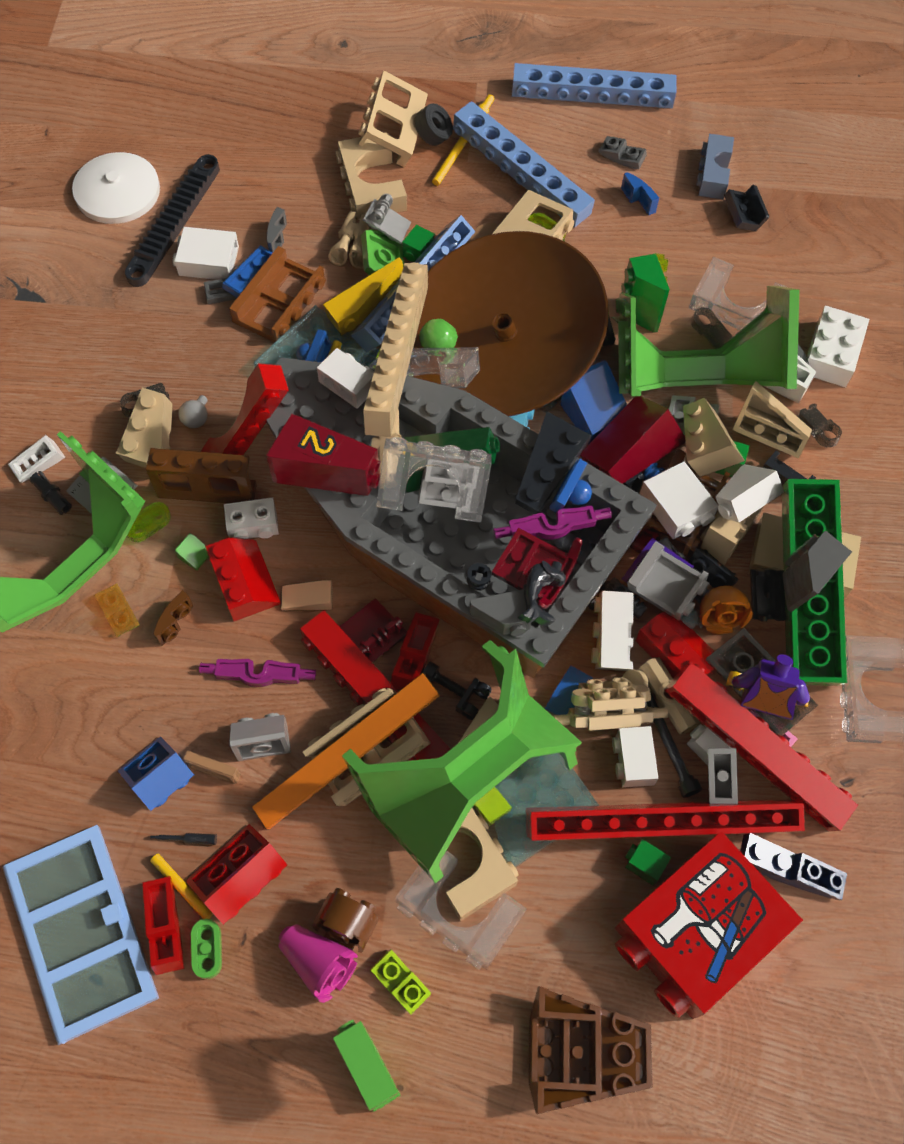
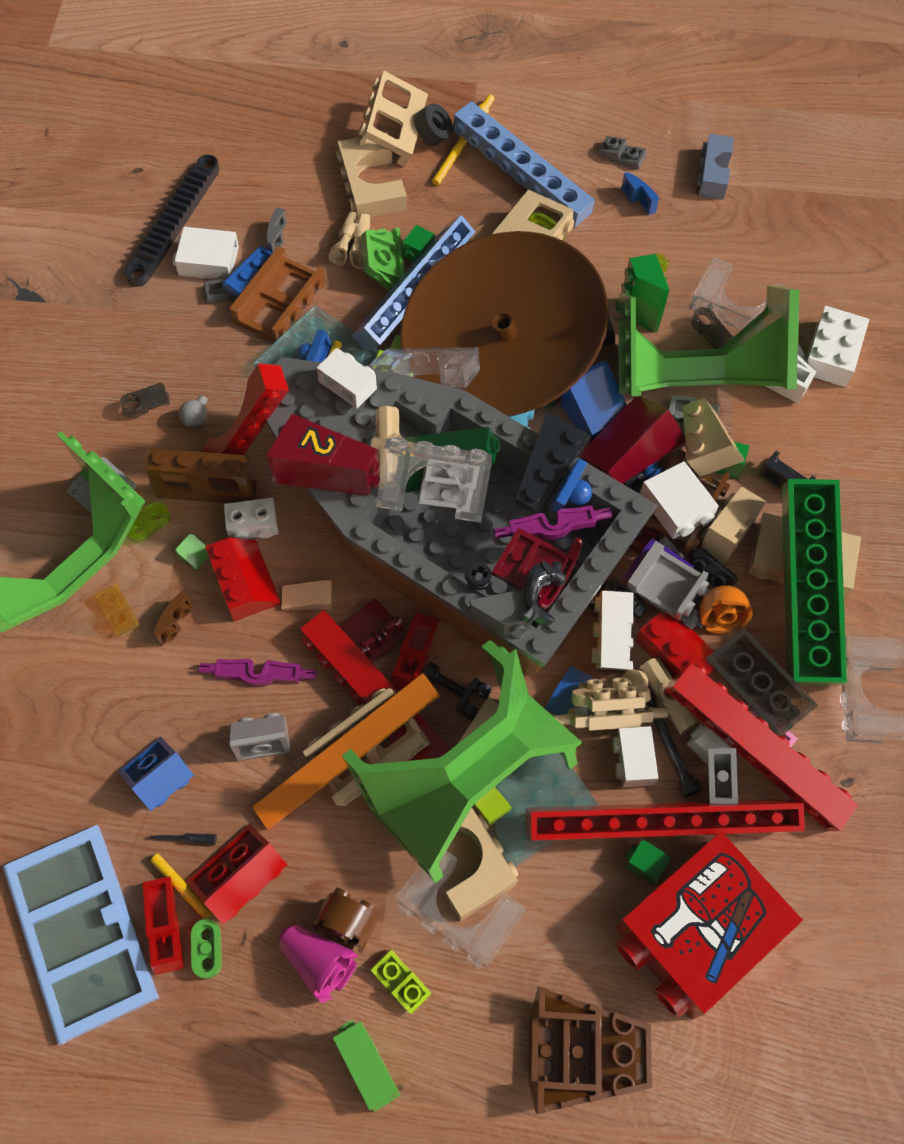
(48, 460): white slope -> none
(50, 492): black pin -> none
(116, 188): white dish -> none
(146, 428): tan wedge -> none
(212, 767): medium nougat tile -> none
(356, 303): yellow slope -> none
(386, 220): light grey hinge -> none
(396, 351): tan brick -> none
(438, 334): bright green hair -> none
(594, 85): medium blue brick -> none
(747, 208): black bracket -> none
(748, 492): white slope -> none
(767, 594): black hinge -> none
(771, 687): dark purple torso -> none
(772, 423): tan wedge -> none
(793, 869): slope -> none
(812, 568): dark grey slope -> none
(818, 423): clear smoke piece -> none

